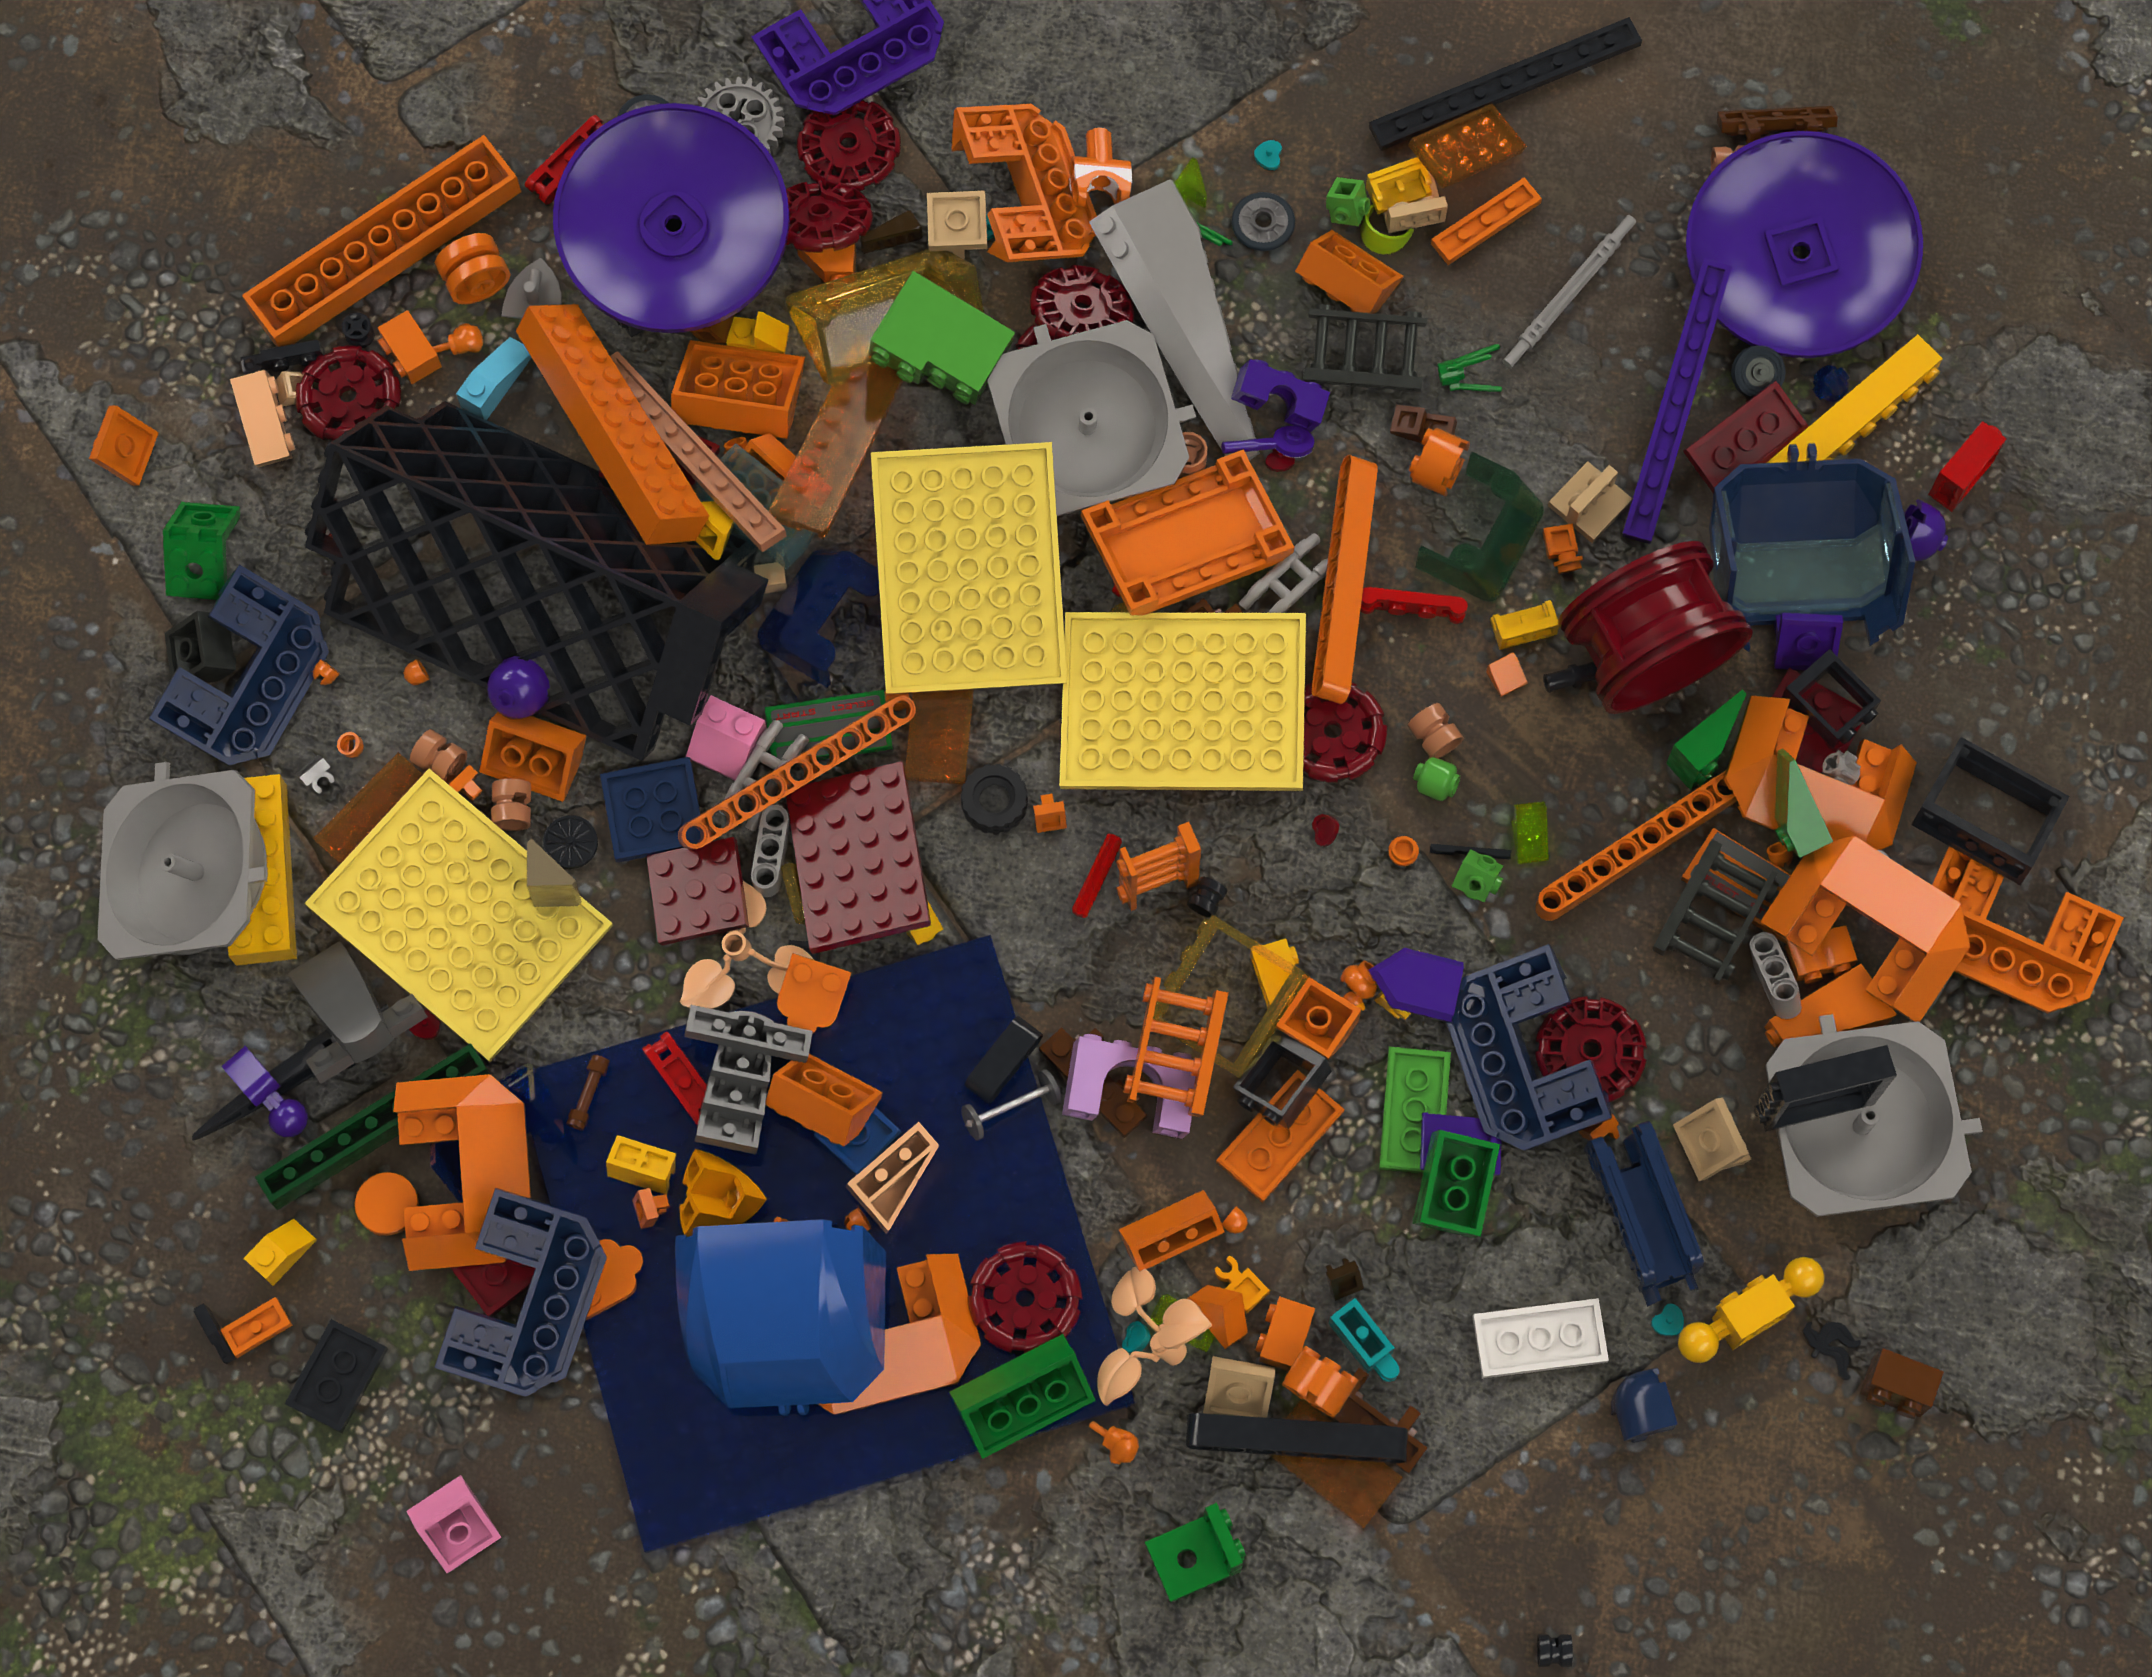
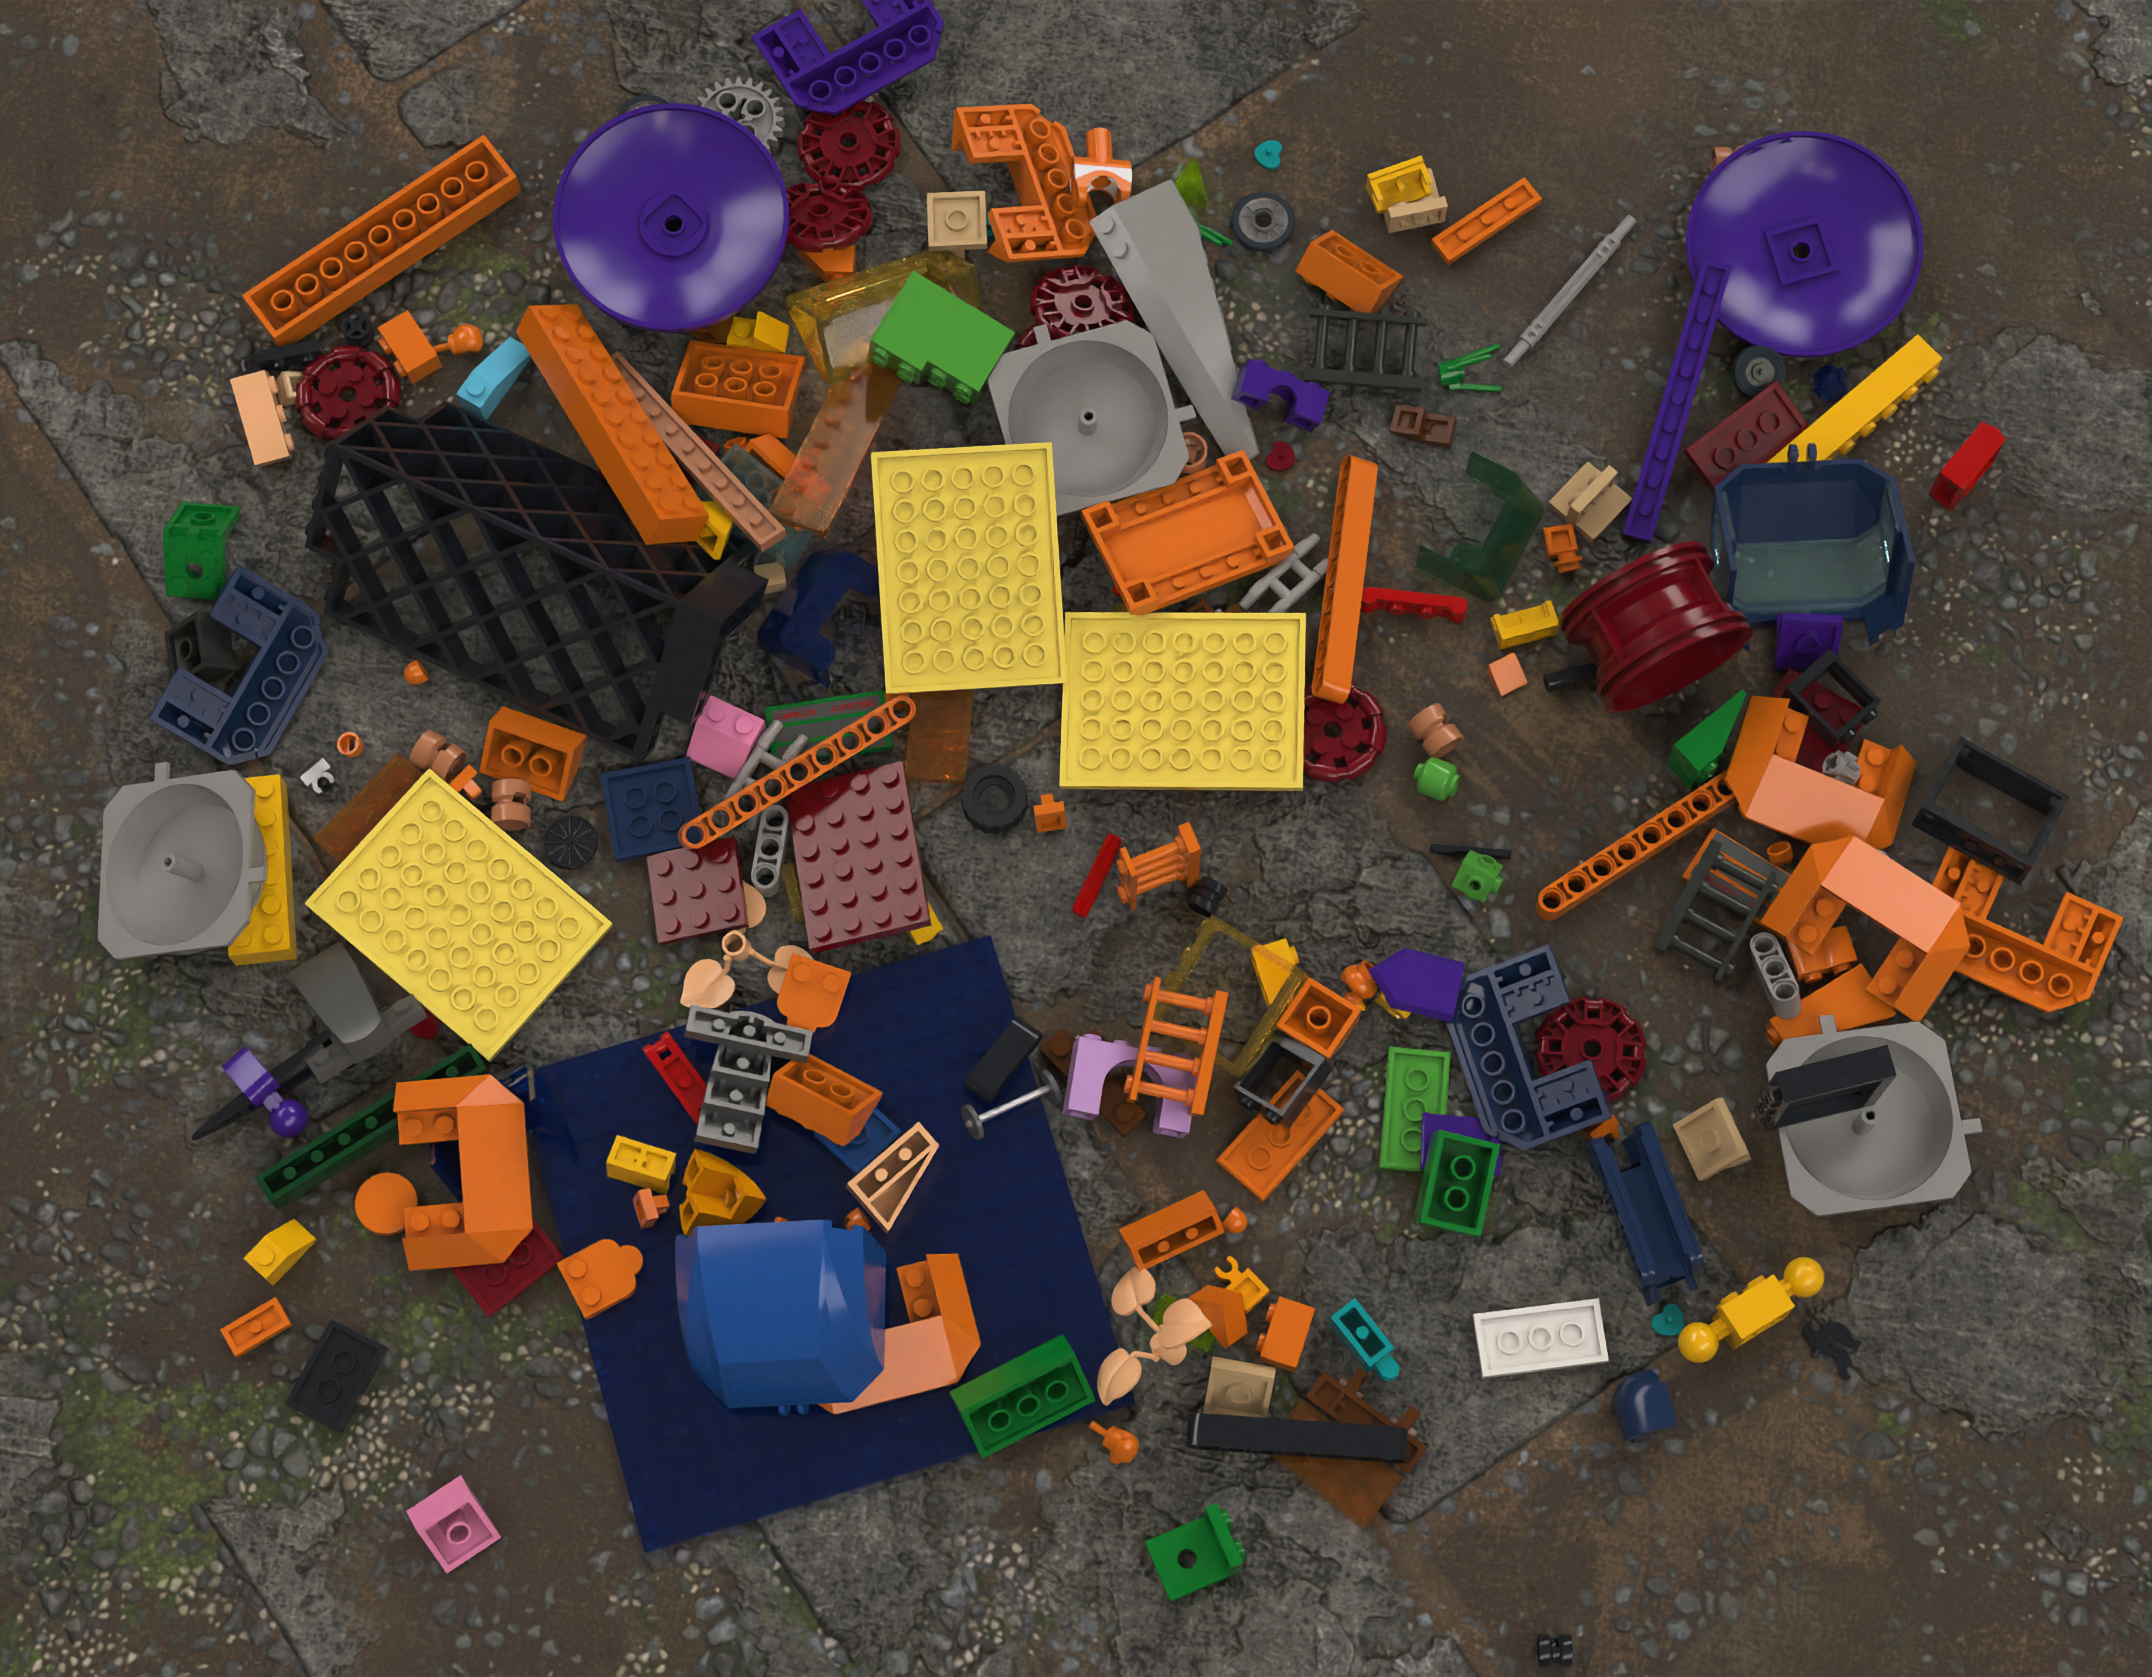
(123, 445): orange tile -> none
(213, 1332): black tile -> none
(326, 671): orange hinge -> none
(472, 268): orange wheel -> none
(518, 688): dark purple cylinder -> none
(531, 287): light grey shield -> none
(548, 881): dark tan slope -> none
(555, 1305): dark blue slope -> none
(557, 162): red plate -> none
(578, 1117): reddish brown bar -> none
(892, 233): dark brown slope -> none
(1020, 1279): dark red plate -> none
(1137, 1337): teal piece -> none
(1287, 440): dark purple piece -> none
(1319, 1382): orange brick -> none
(1325, 829): dark red piece -> none
(1344, 1279): dark brown tile -> none
(1347, 201): bright green brick -> none
(1379, 242): lime helmet -> none
(1403, 851): orange plate -> none
(1439, 461): orange brick -> none
(1467, 145): clear orange plate -> none
(1505, 83): black plate -> none
(1530, 832): clear neon green slope -> none
(1763, 121): reddish brown hinge -> none
(1796, 812): green slope -> none
(1901, 1383): reddish brown brick -> none
(1925, 529): dark purple cylinder -> none

